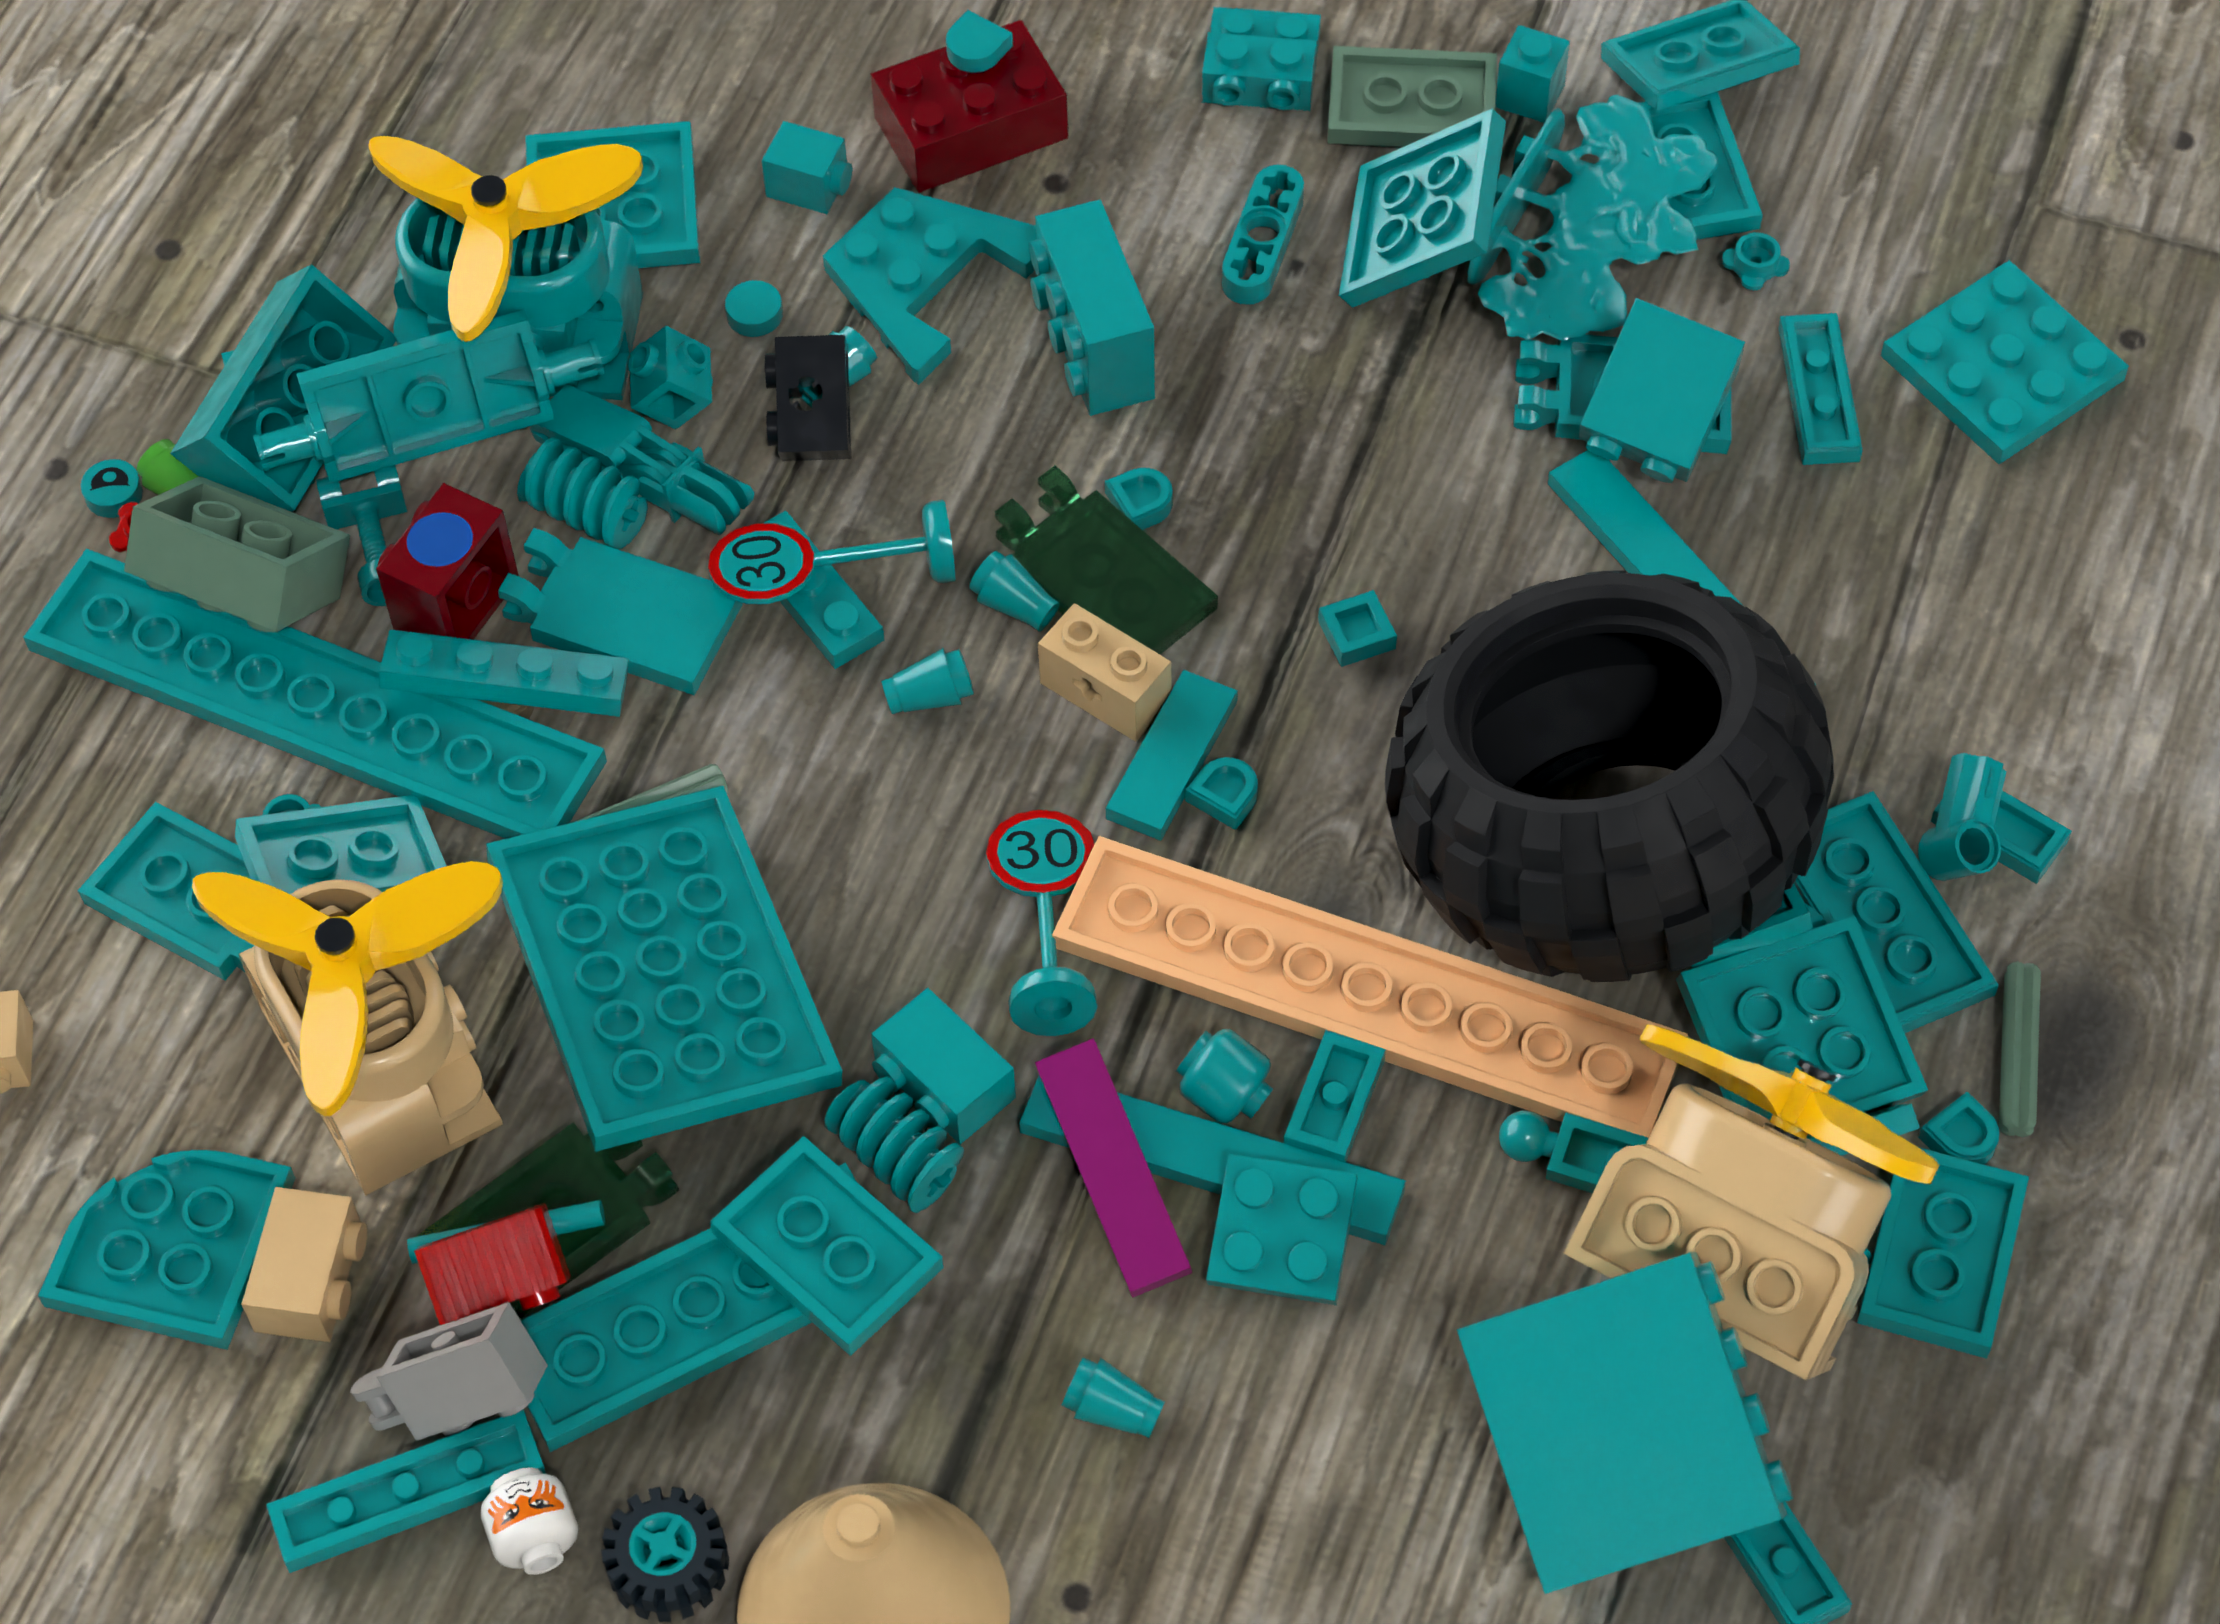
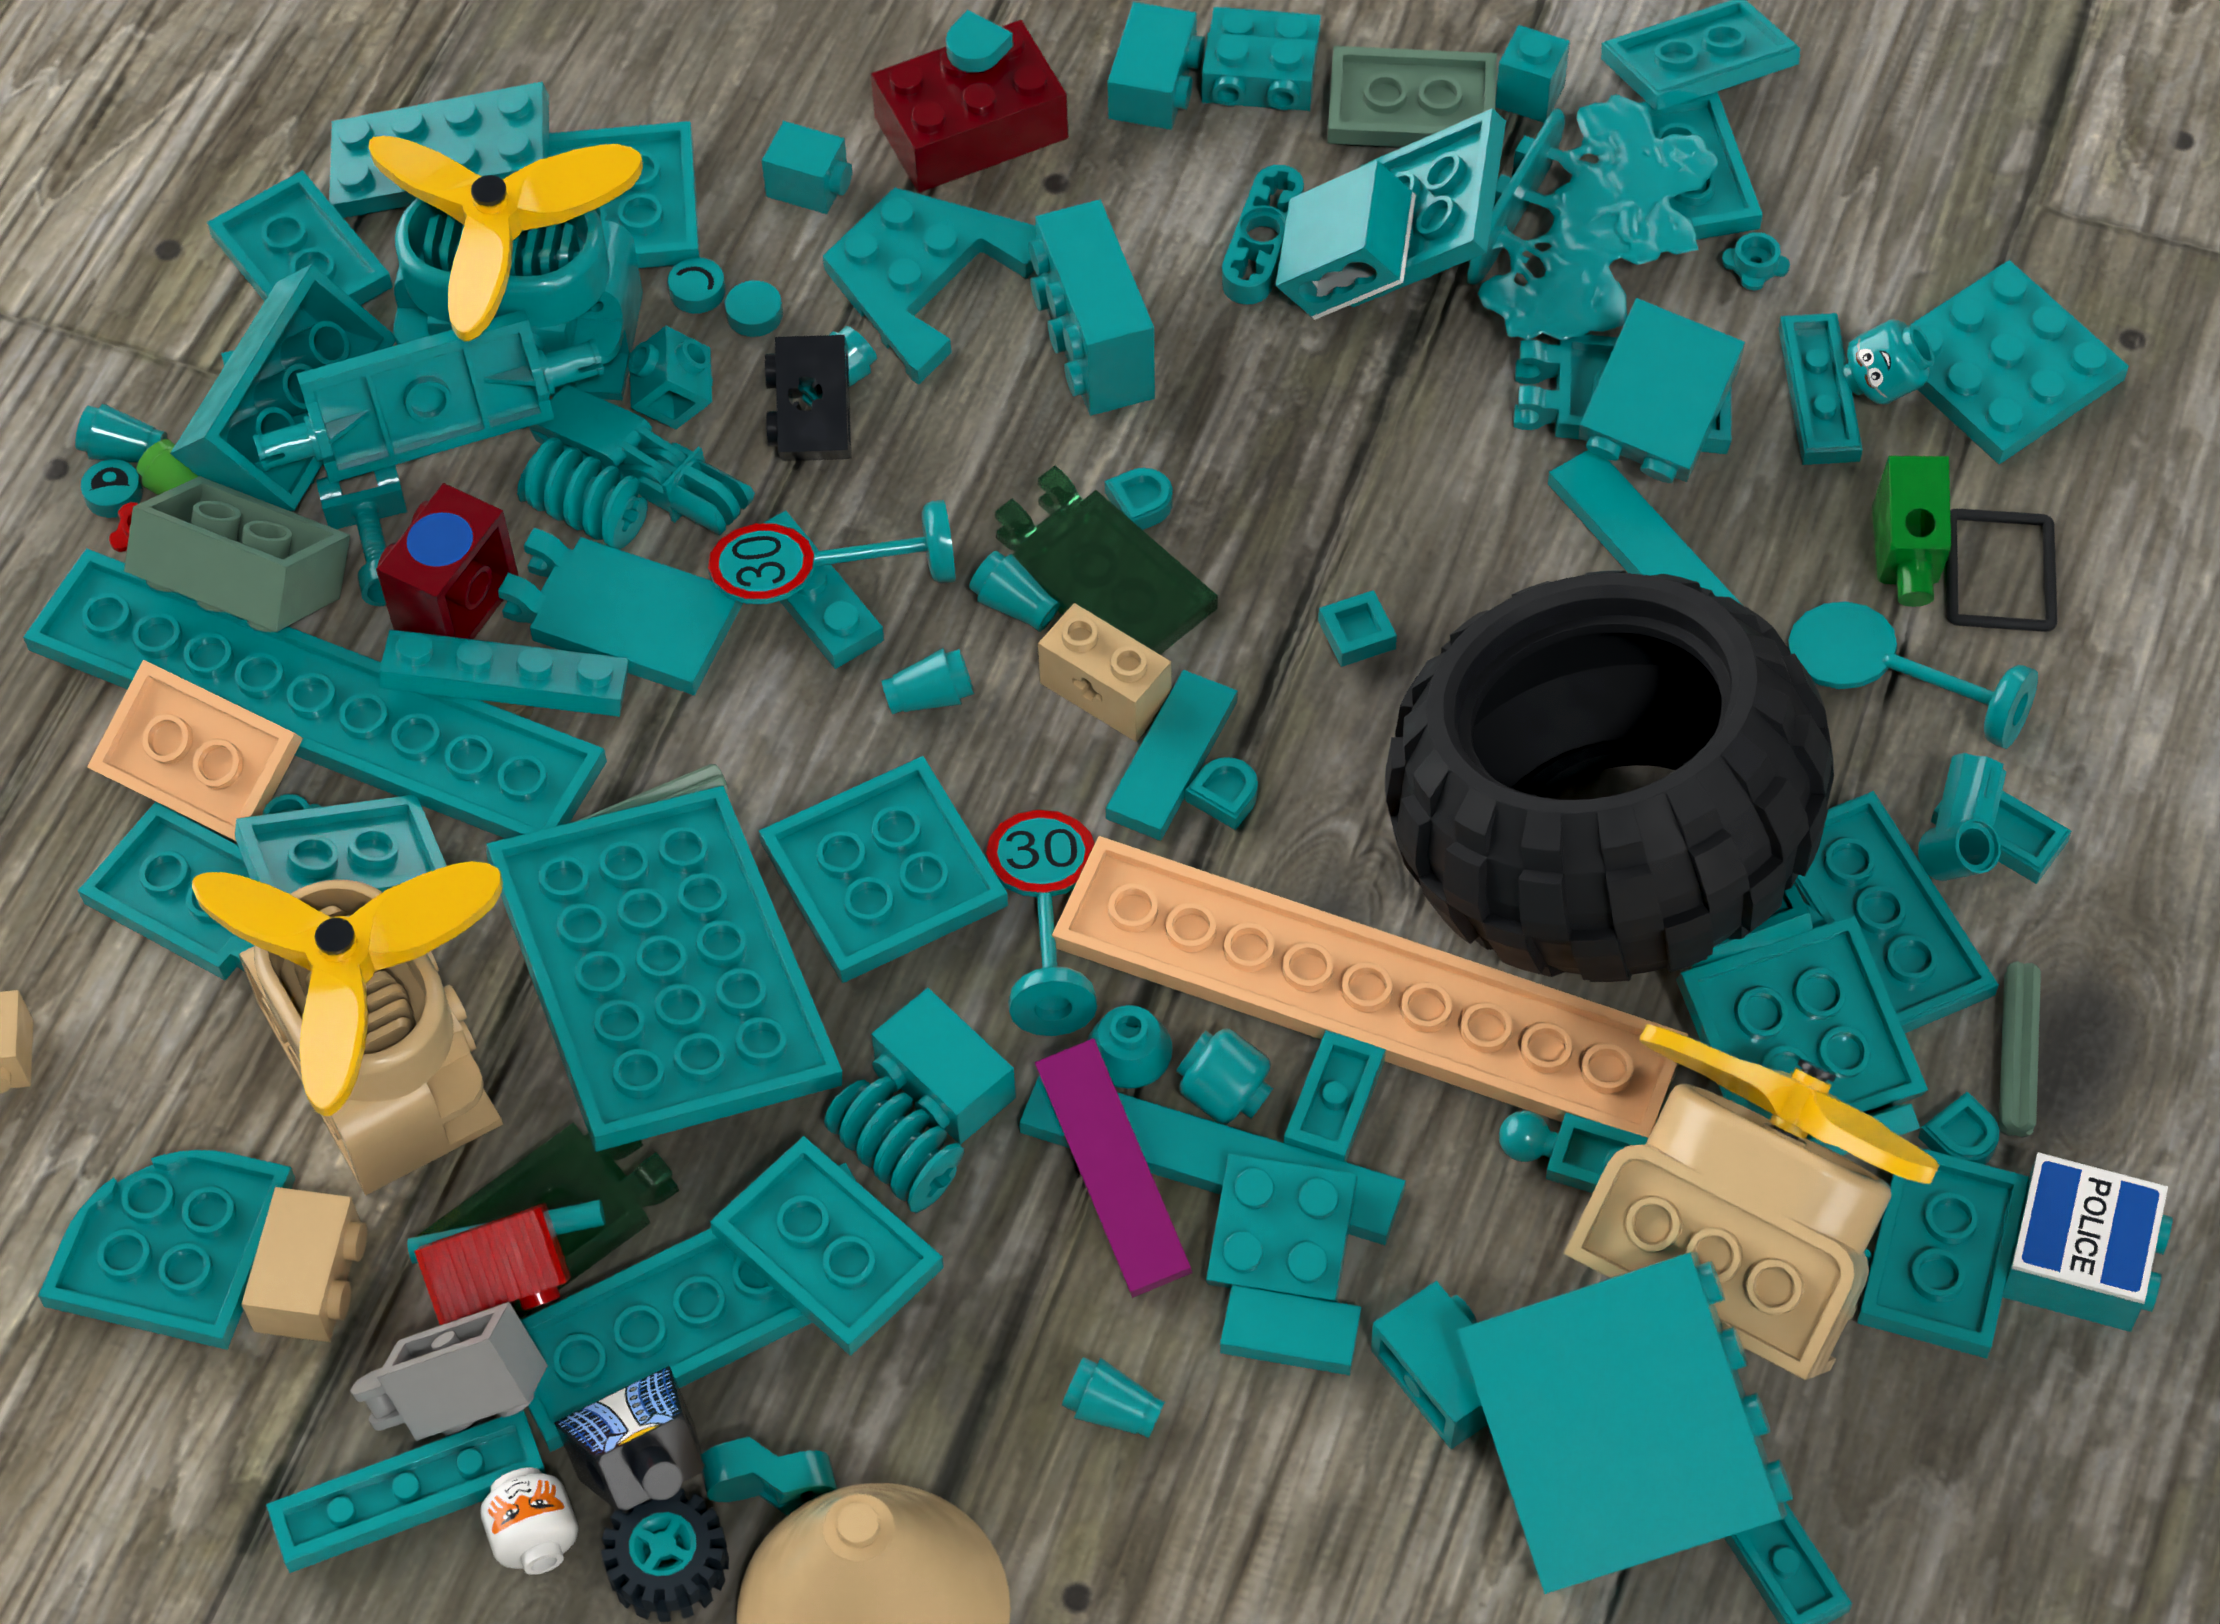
(114, 435): none -> teal cone
(193, 750): none -> light nougat plate
(292, 229): none -> teal plate
(481, 131): none -> teal plate
(634, 1442): none -> black torso
(696, 285): none -> teal tile
(749, 1470): none -> teal piece
(883, 869): none -> teal plate
(1133, 1046): none -> teal cone
(1154, 66): none -> teal brick
(1290, 1330): none -> teal tile
(1346, 240): none -> teal piece
(1427, 1360): none -> teal brick
(1854, 645): none -> teal piece
(1888, 361): none -> teal head
(1912, 525): none -> green torso
(2049, 572): none -> black piece
(2088, 1243): none -> piece

